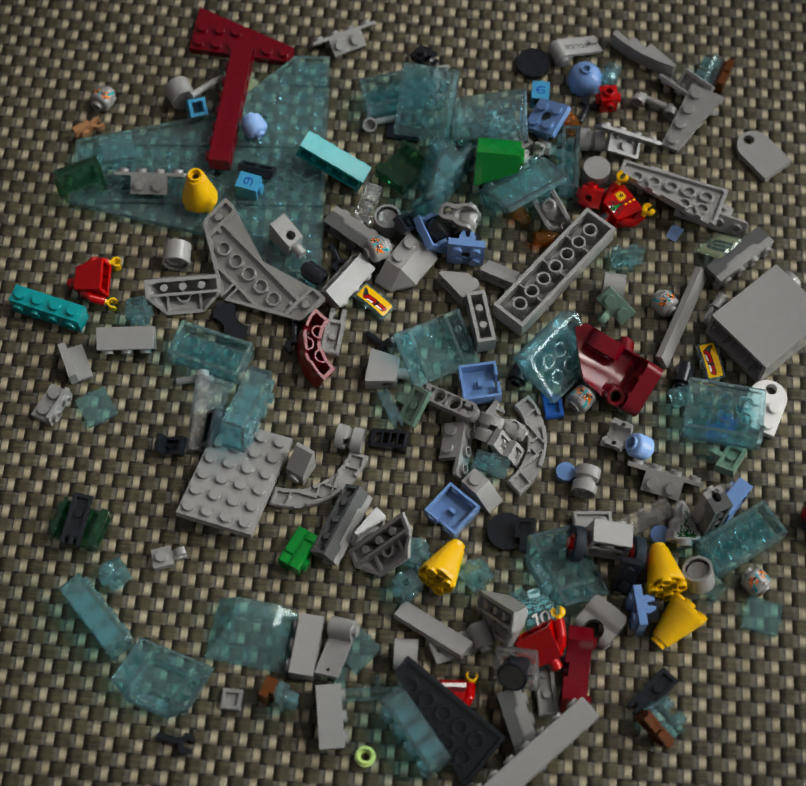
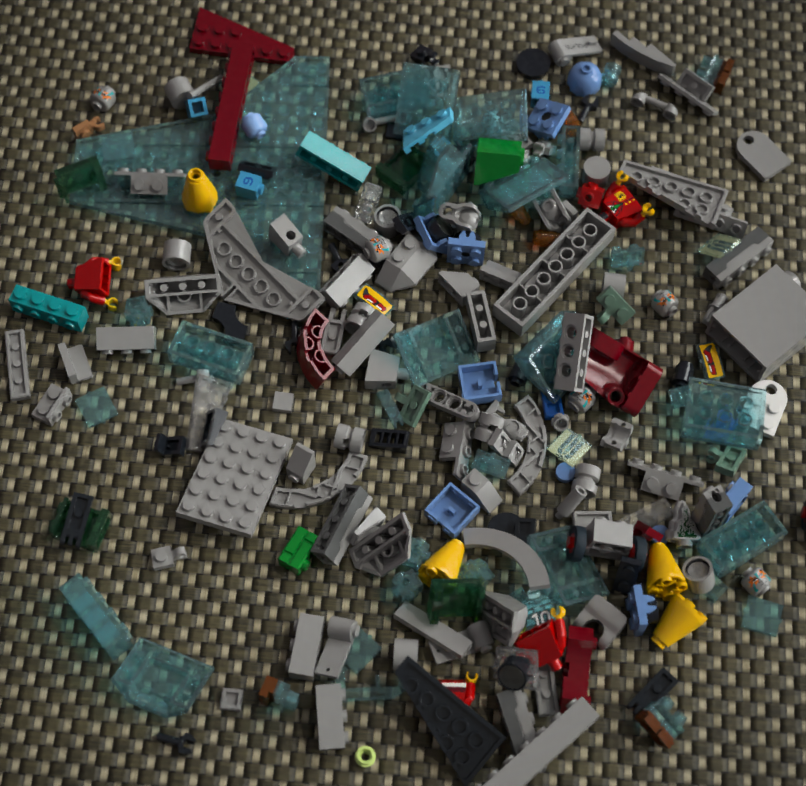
(17, 365): none -> light grey tile
(114, 574): clear light blue brick -> none
(247, 409): clear light blue brick -> none
(252, 634): clear light blue slope -> none
(283, 402): none -> light grey tile
(314, 273): black brick -> none
(345, 41): light grey bracket -> none
(358, 316): none -> light grey wheel
(362, 343): none -> light grey brick
(415, 733): clear light blue brick -> none
(419, 132): none -> medium azure wing
(455, 599): none -> clear green panel
(514, 549): none -> light grey tile
(562, 426): none -> light grey plate
(569, 447): none -> clear light blue piece
(571, 502): none -> light grey cylinder
(573, 213): none -> light grey tile
(578, 361): none -> light grey brick
(607, 98): red brick -> none
(624, 142): light grey bracket -> none
(639, 446): light blue head -> none
(643, 530): none -> dark red bracket
(674, 232): light blue piece -> none
(681, 317): light grey tile -> none
(692, 113): light grey wing -> none

